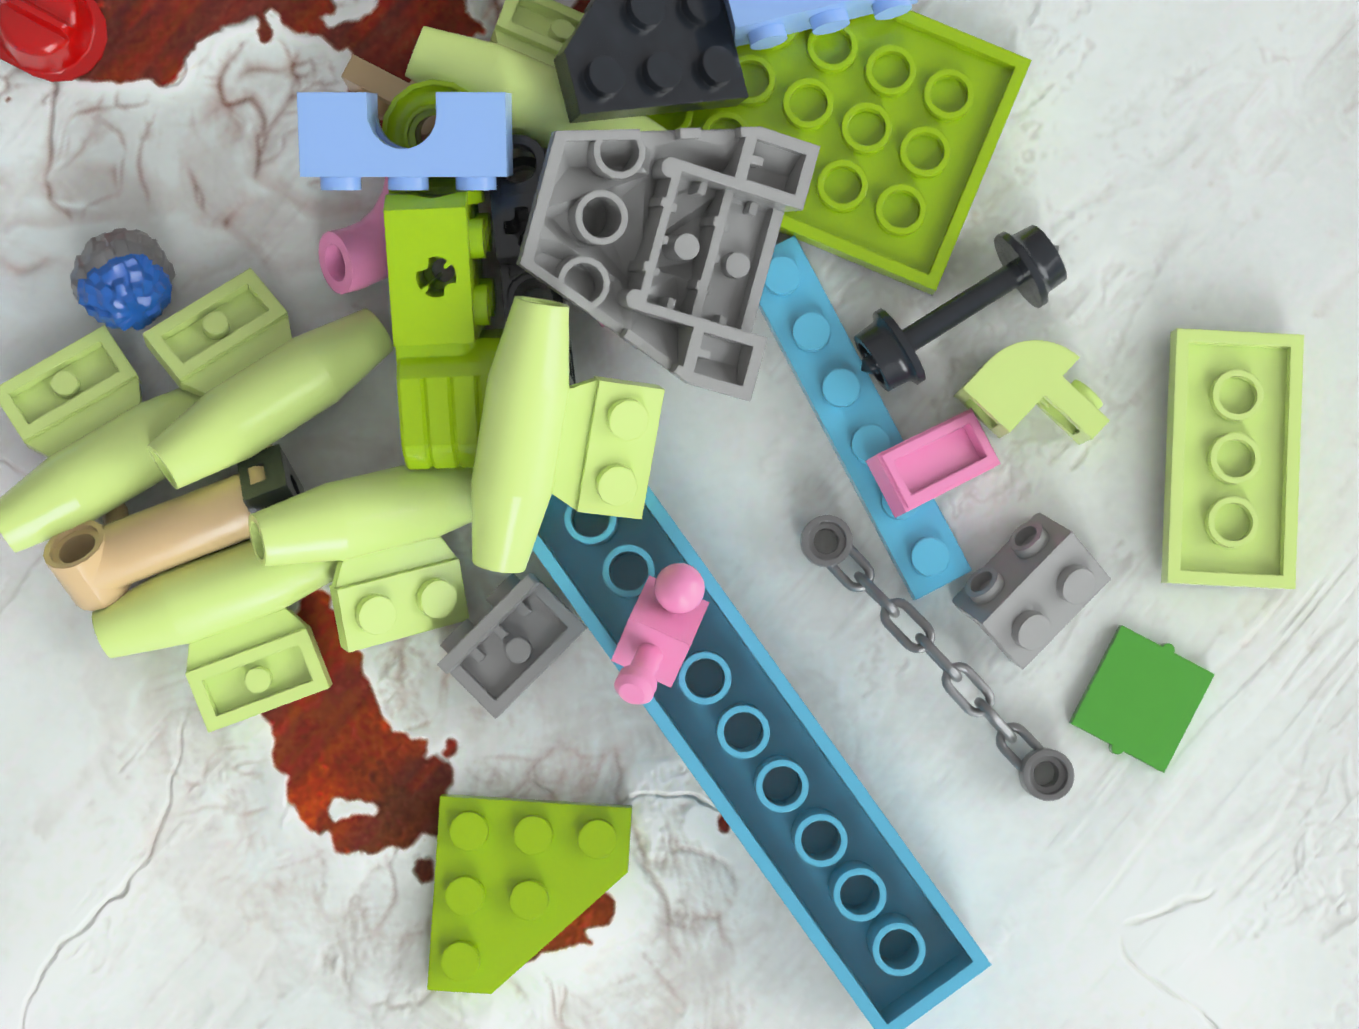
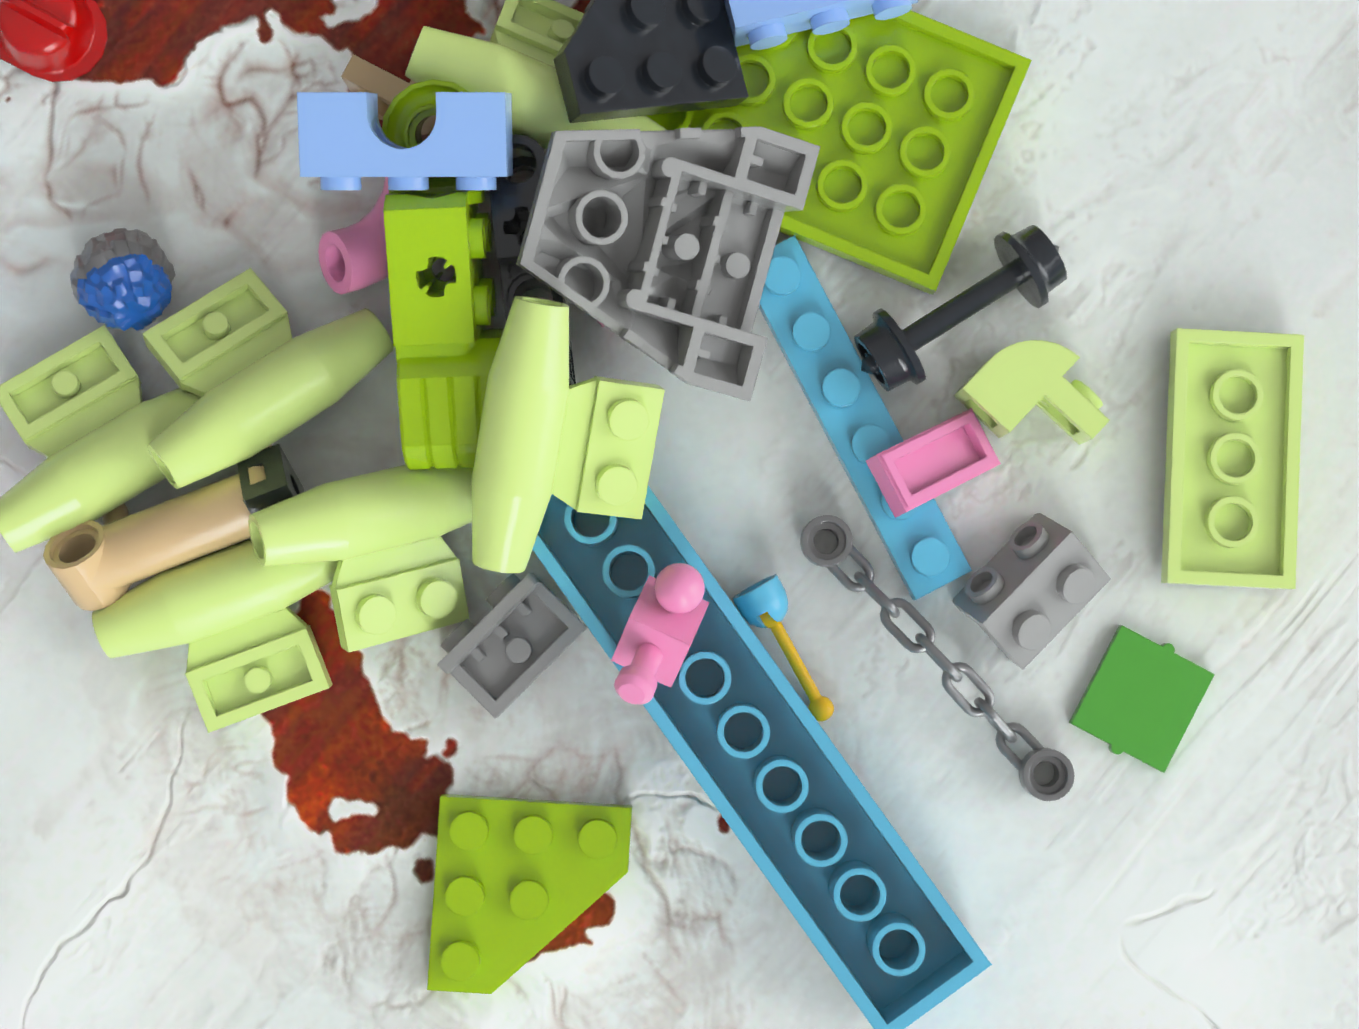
(765, 607): none -> hinge

